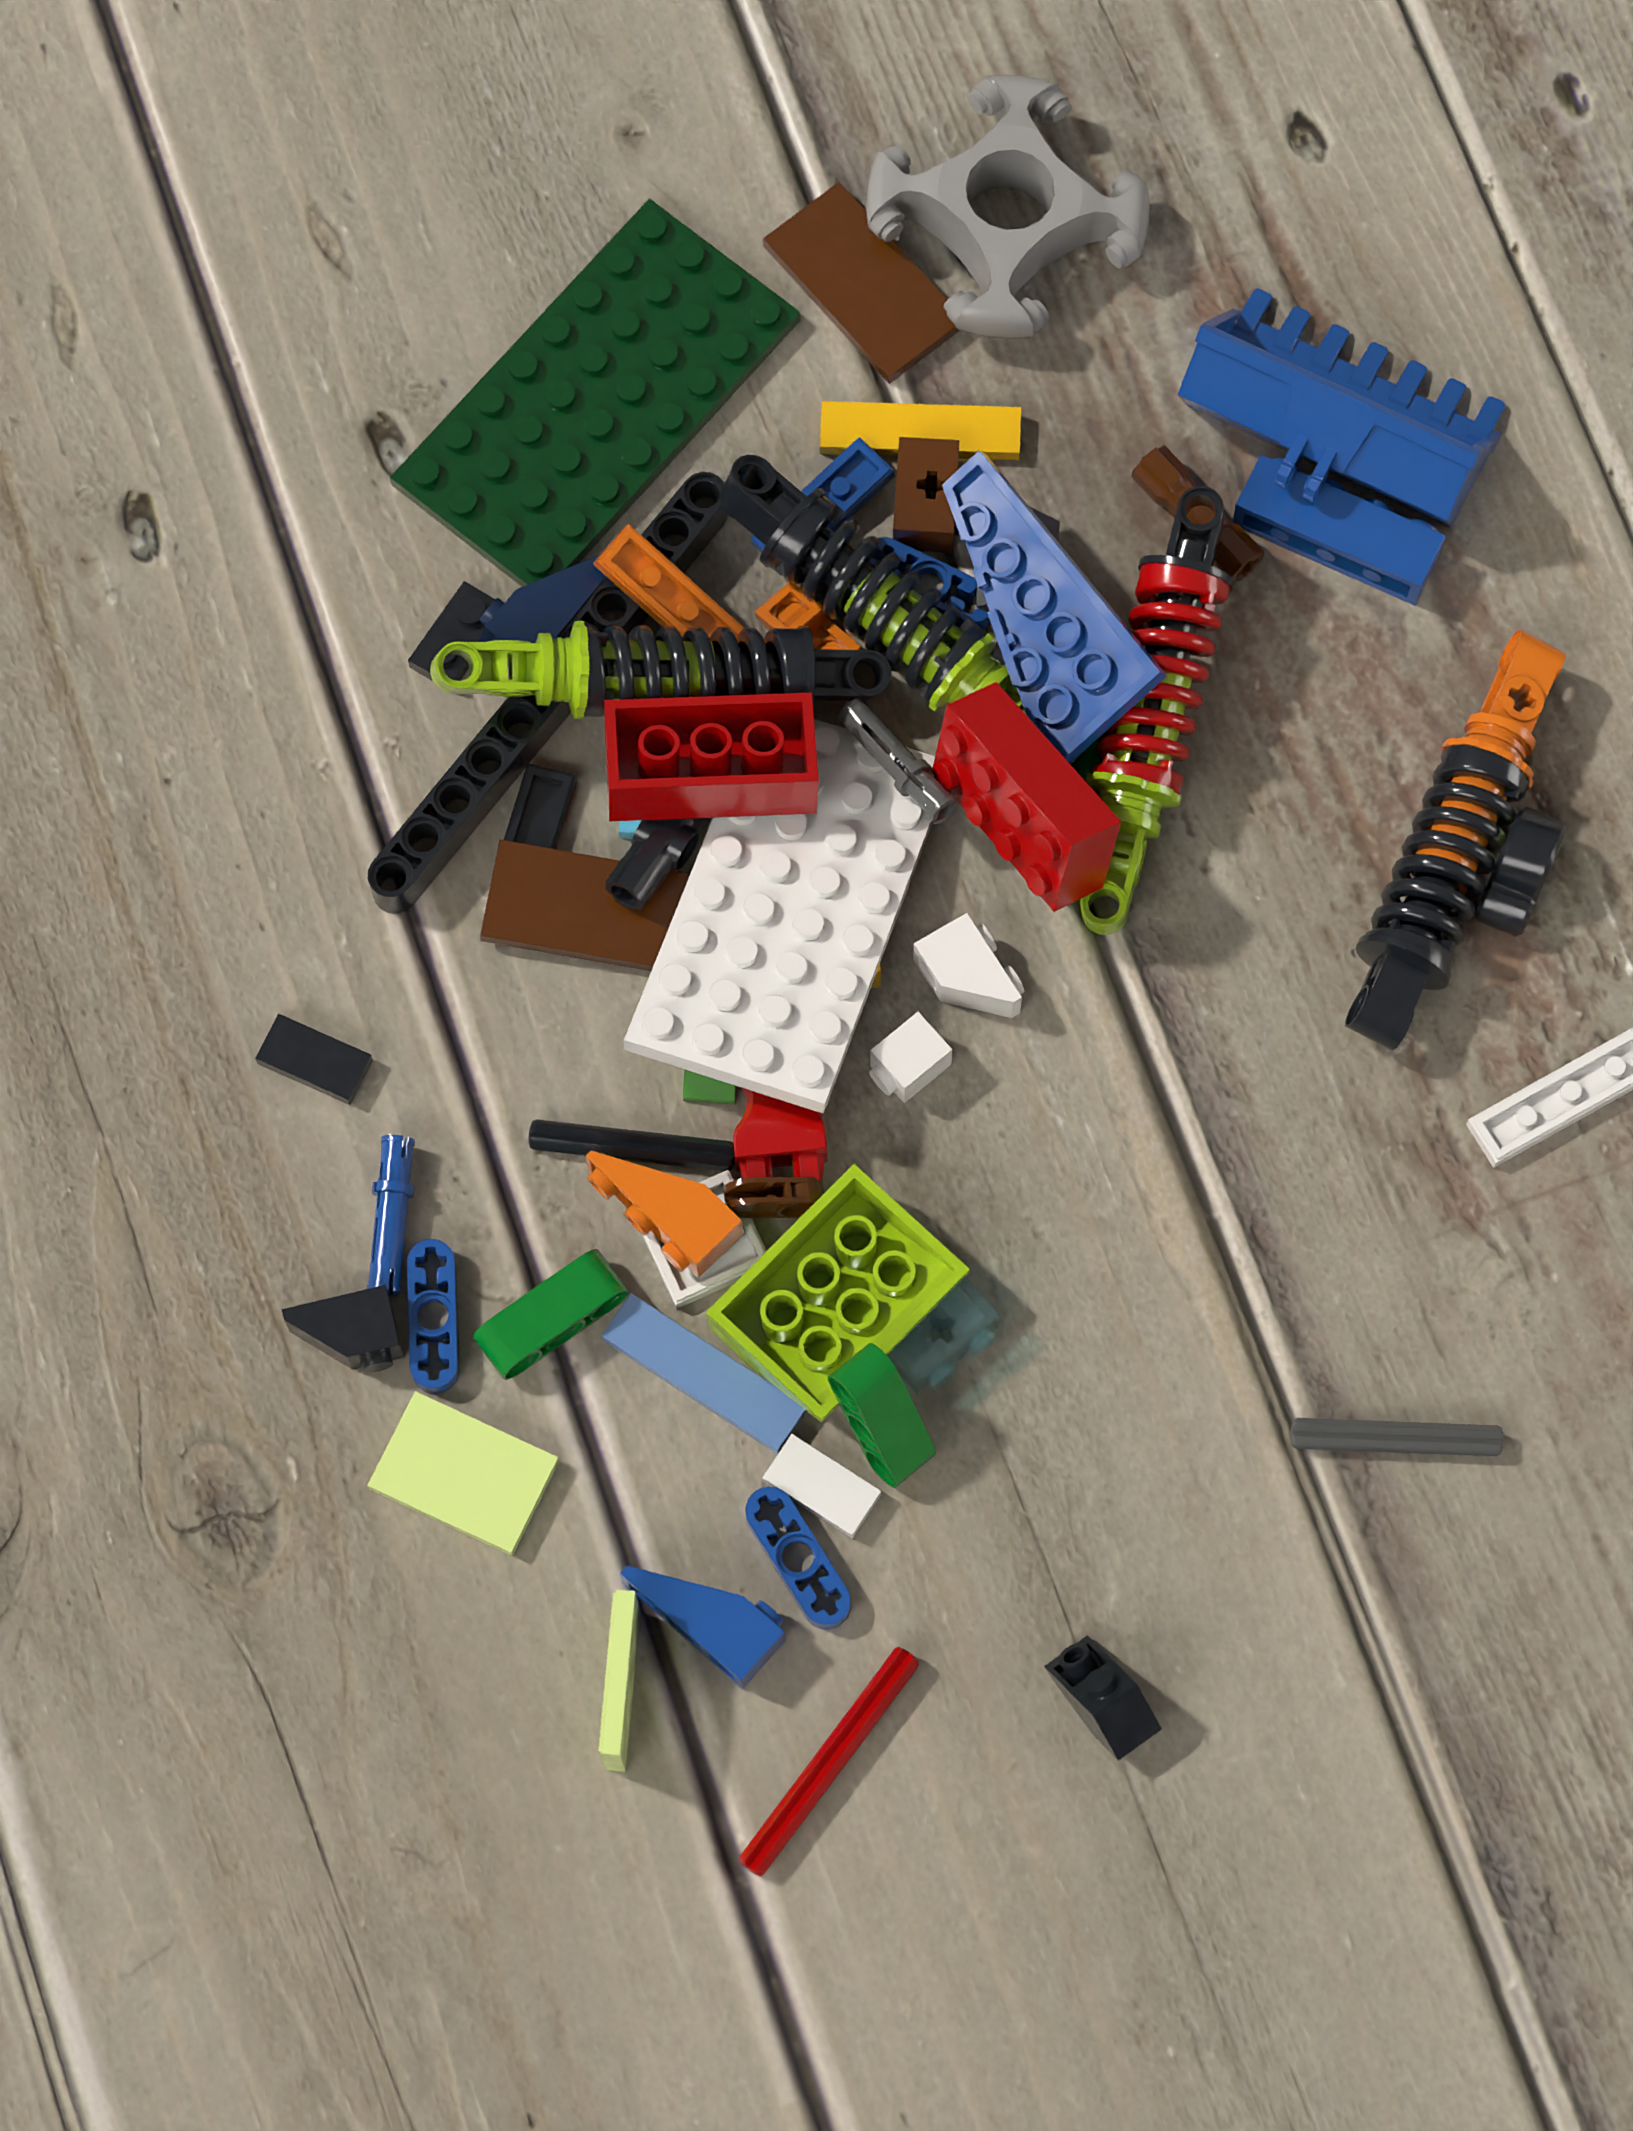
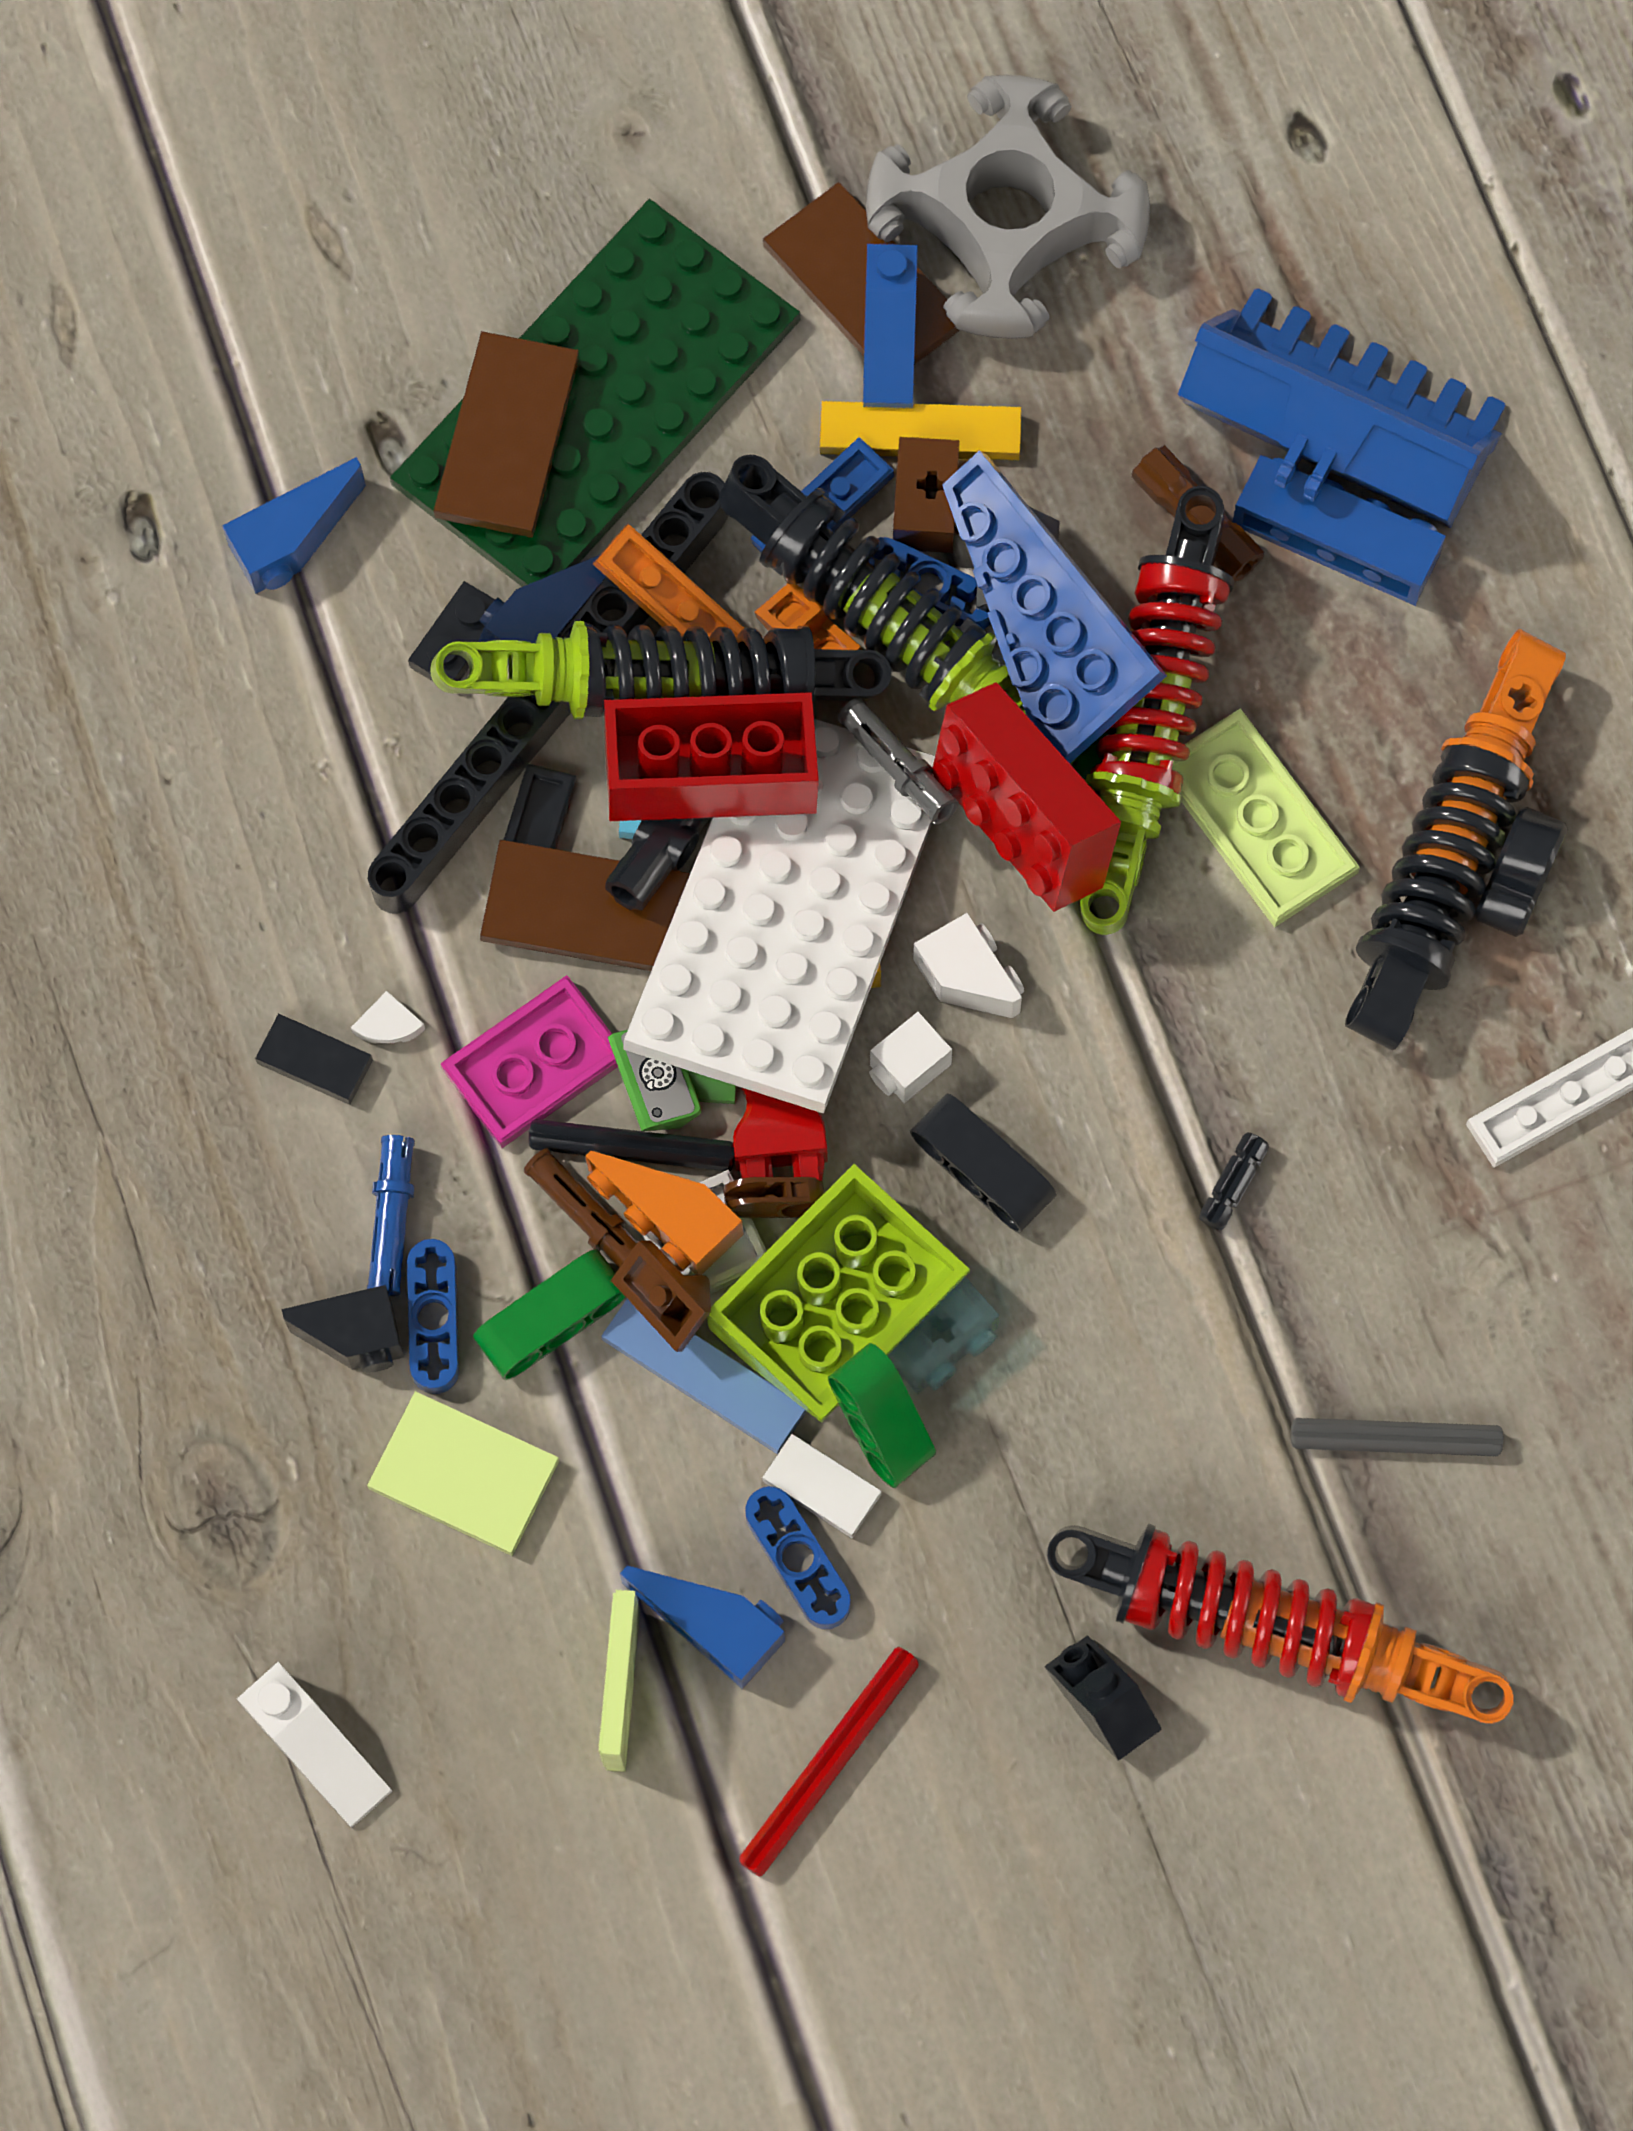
(287, 531): none -> blue slope
(314, 1744): none -> white slope
(387, 1022): none -> white tile
(506, 434): none -> reddish brown tile
(532, 1061): none -> dark pink tile
(604, 1229): none -> reddish brown pin
(658, 1091): none -> slope
(663, 1295): none -> reddish brown slope
(890, 326): none -> blue slope
(983, 1163): none -> black beam
(1234, 1181): none -> black axle
(1261, 819): none -> yellowish green tile
(1276, 1622): none -> piece

